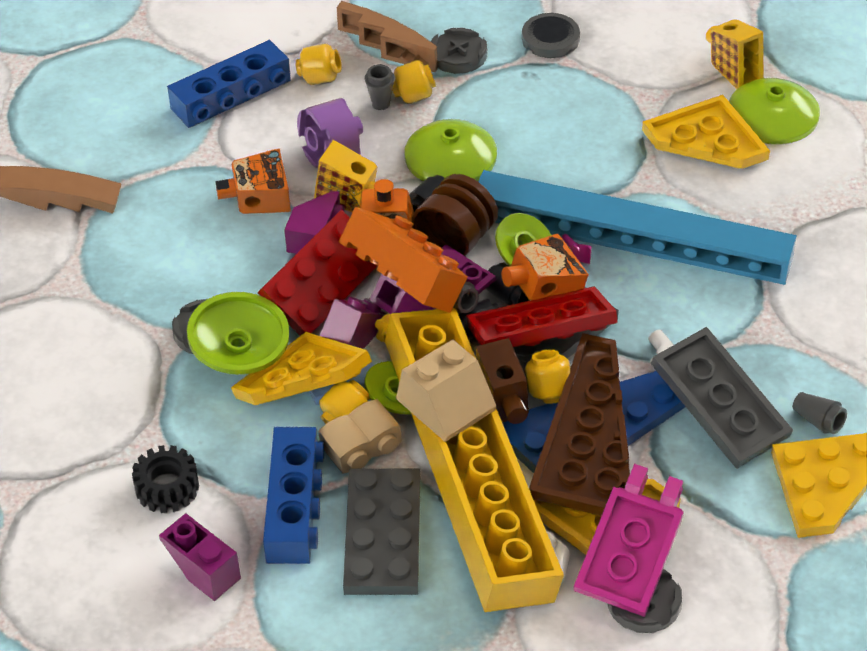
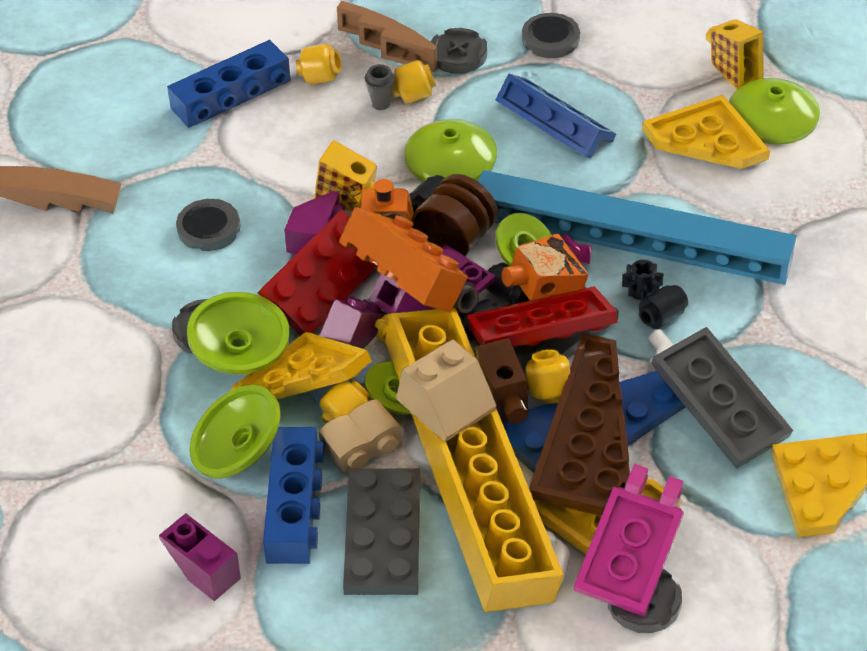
(165, 494): black tyre -> none
(208, 224): none -> tile
(235, 431): none -> lime dish
(257, 183): orange torso -> none
(326, 123): medium lavender brick -> none
(553, 115): none -> blue fence
(642, 279): none -> black gear
(663, 306): none -> black brick
(821, 412): dark grey cone -> none

